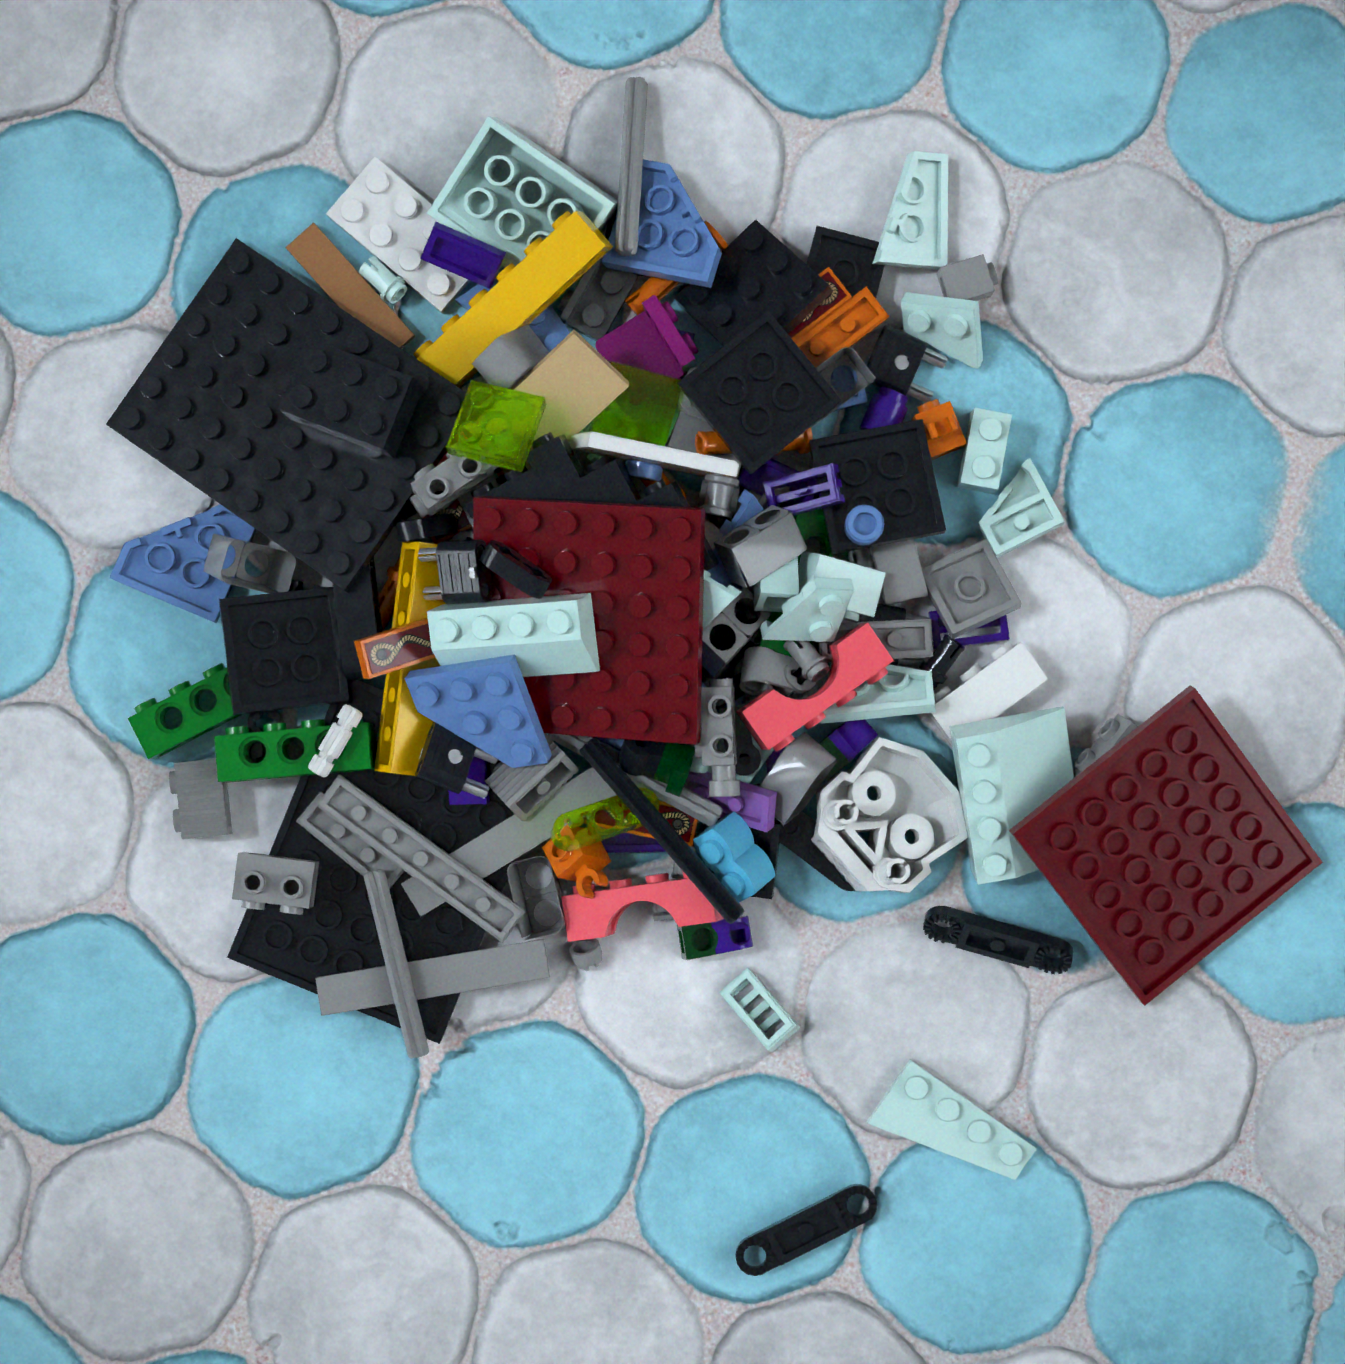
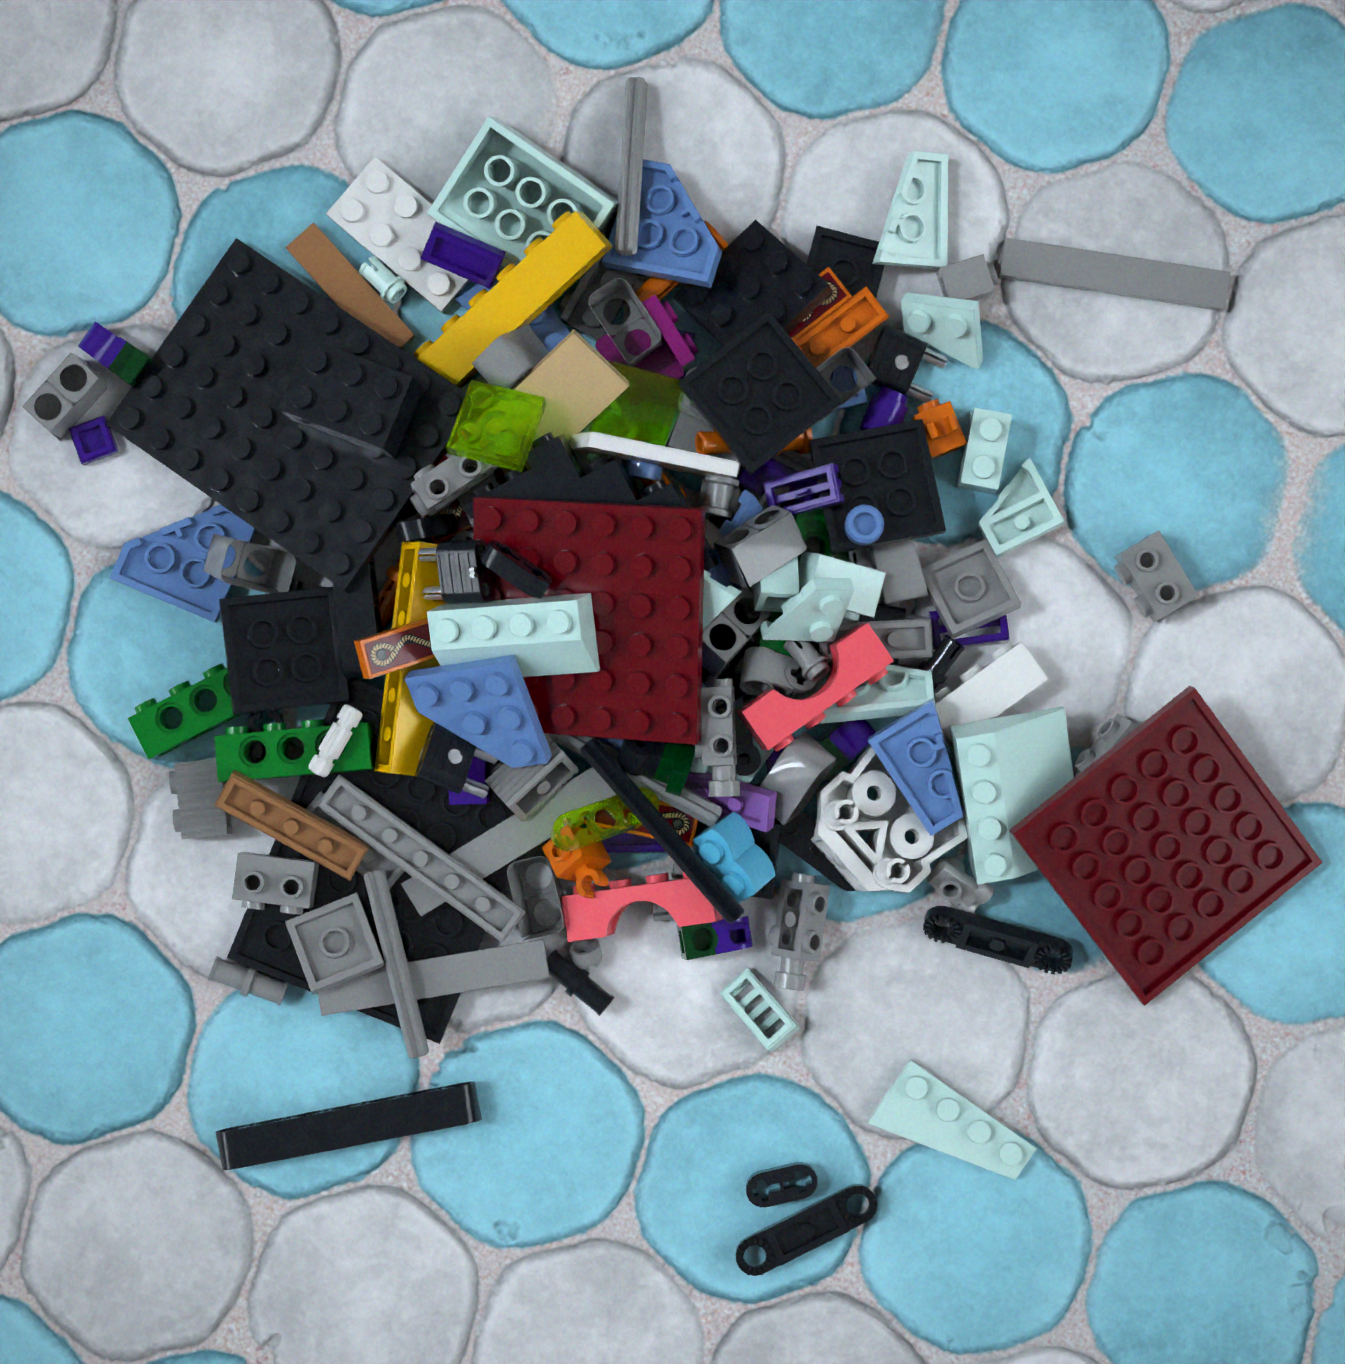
(69, 414): none -> light grey piece
(93, 440): none -> dark purple tile
(115, 353): none -> leg
(248, 981): none -> light grey pin
(292, 825): none -> medium nougat tile
(335, 943): none -> light grey plate
(348, 1125): none -> black beam
(578, 983): none -> black pin
(621, 289): none -> light grey piece
(784, 1193): none -> black beam
(798, 927): none -> light grey brick
(920, 766): none -> medium blue wing
(957, 886): none -> light grey plate
(1114, 274): none -> light grey tile
(1154, 577): none -> light grey brick

